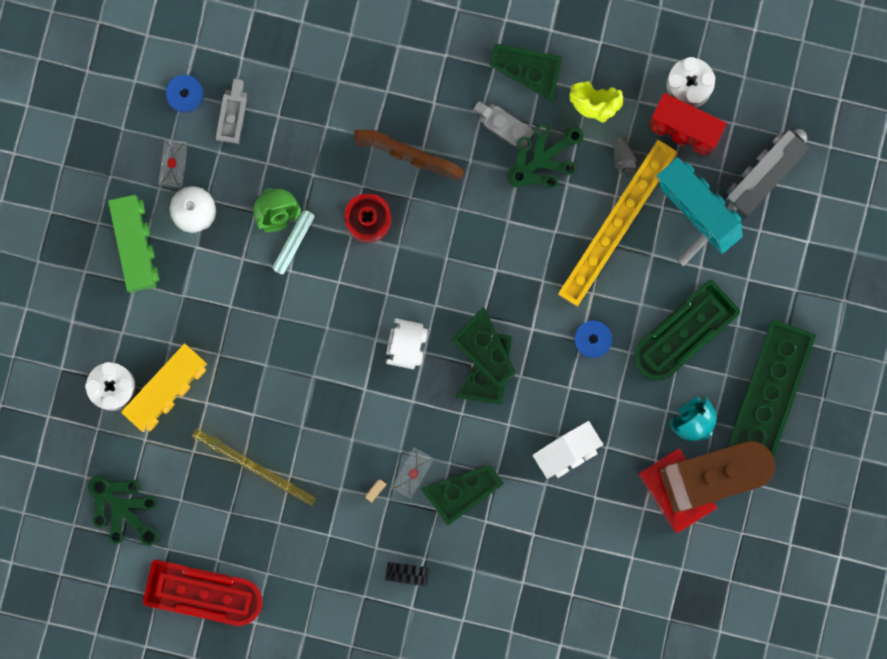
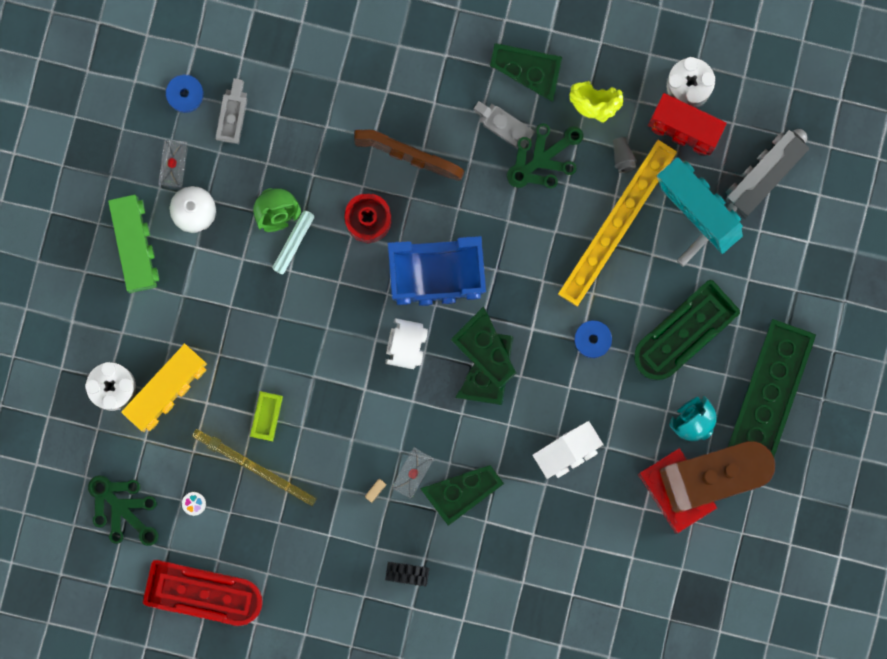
(193, 503): none -> white tile
(266, 416): none -> lime tile
(437, 271): none -> blue cylinder

